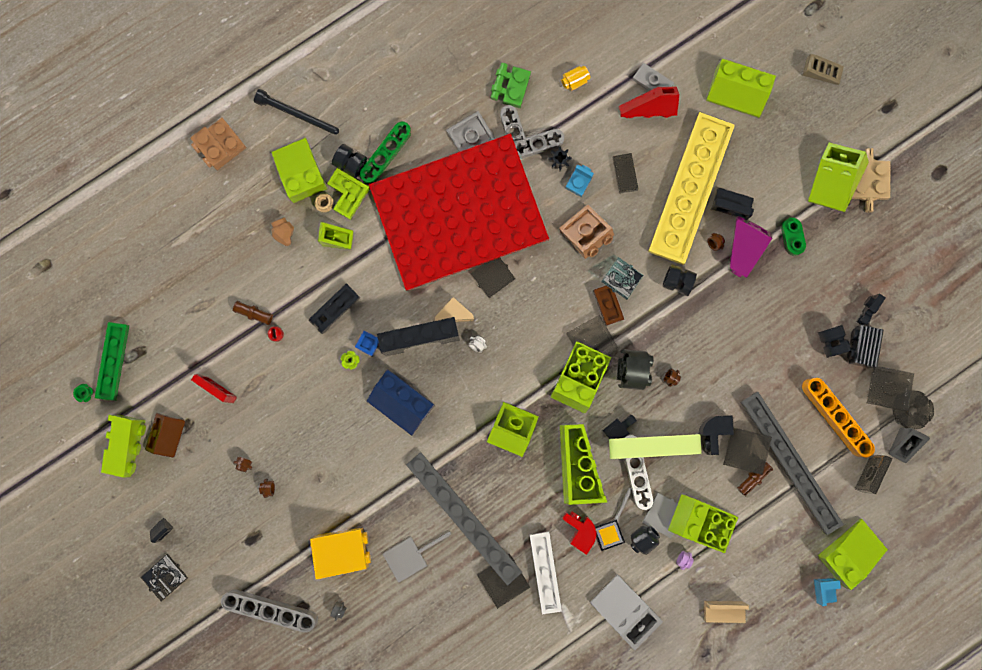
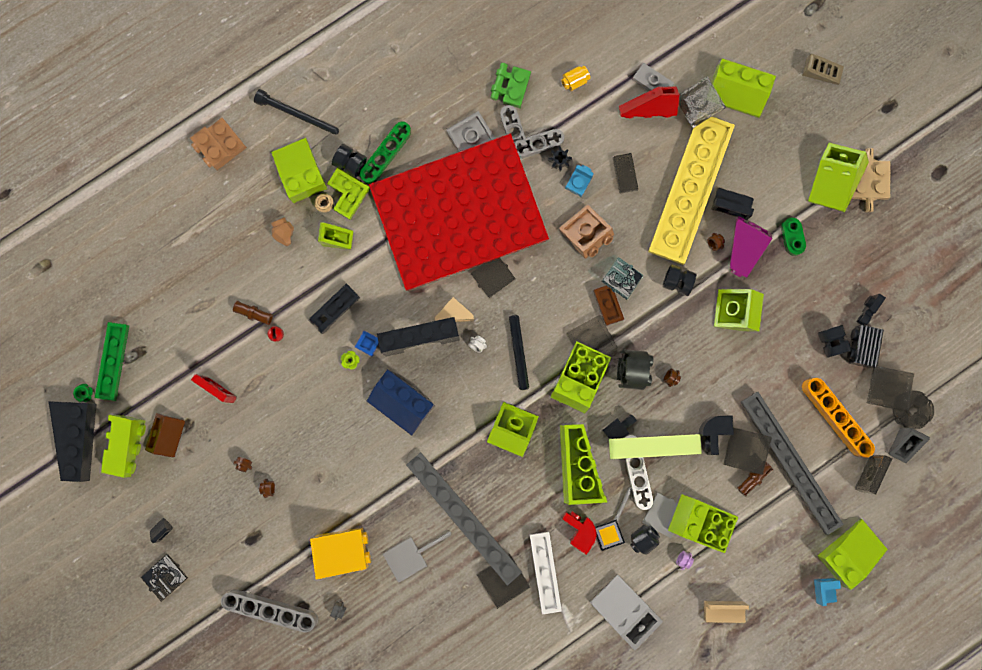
(73, 438): none -> black wedge
(519, 352): none -> black axle
(700, 102): none -> clear smoke tile
(739, 309): none -> lime slope

